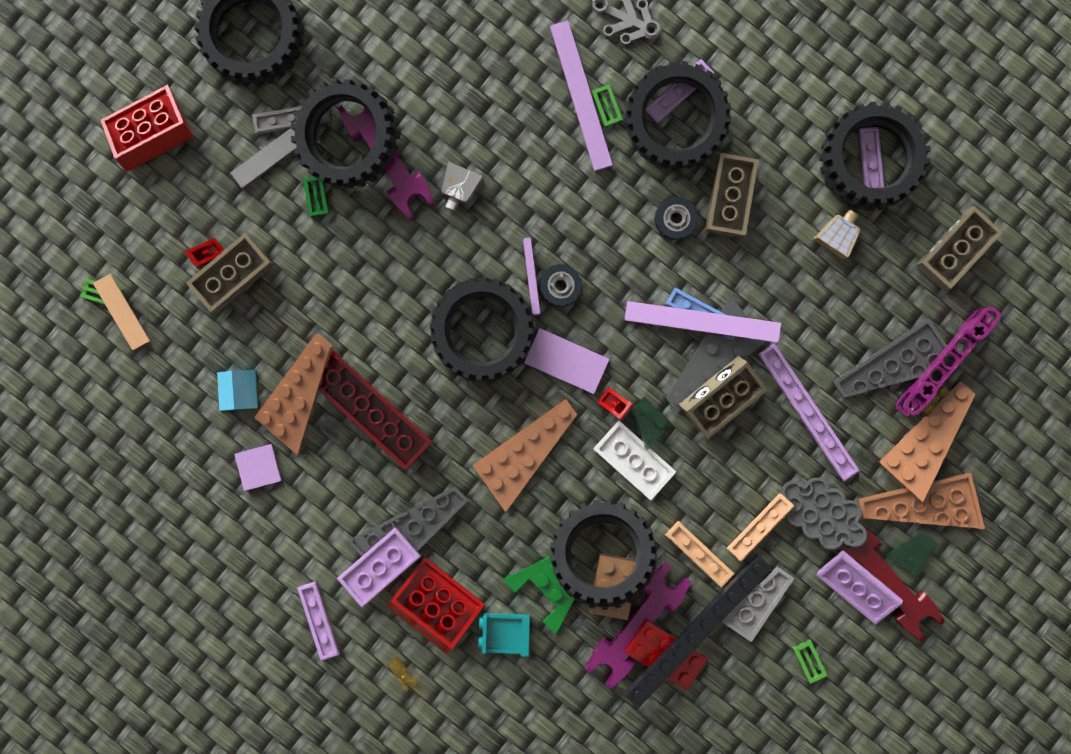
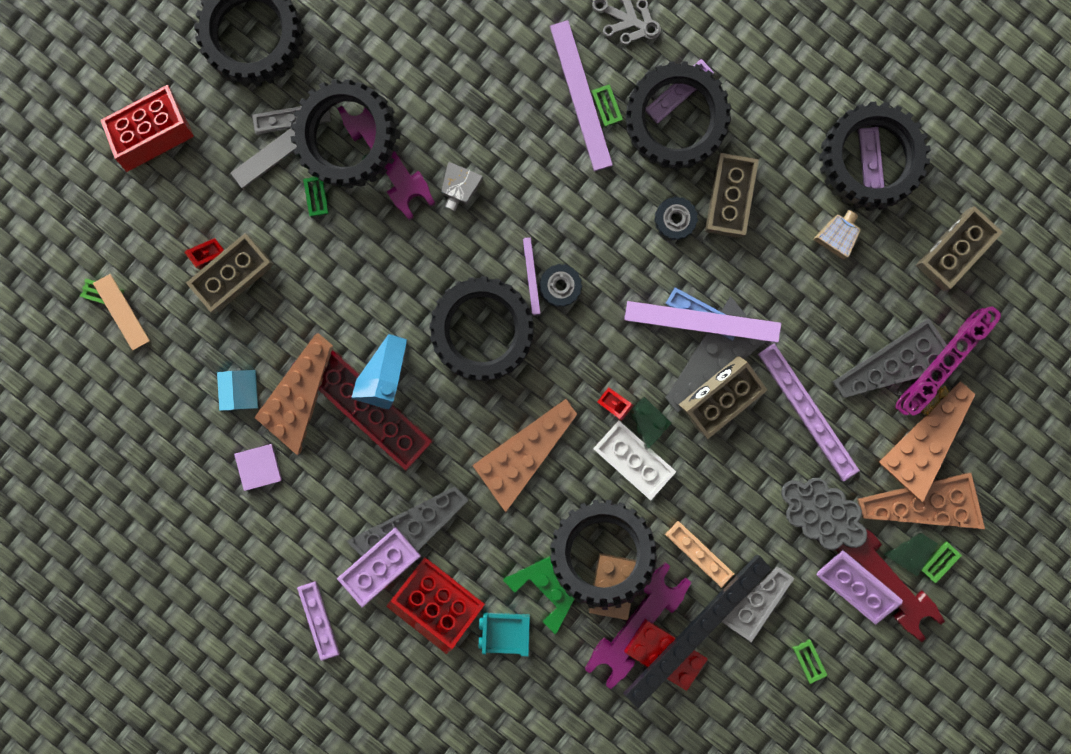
(381, 375): none -> dark azure wedge
(401, 672): clear yellow bar -> none
(566, 361): lavender tile -> none
(760, 527): light nougat tile -> none
(946, 567): none -> bright green tile

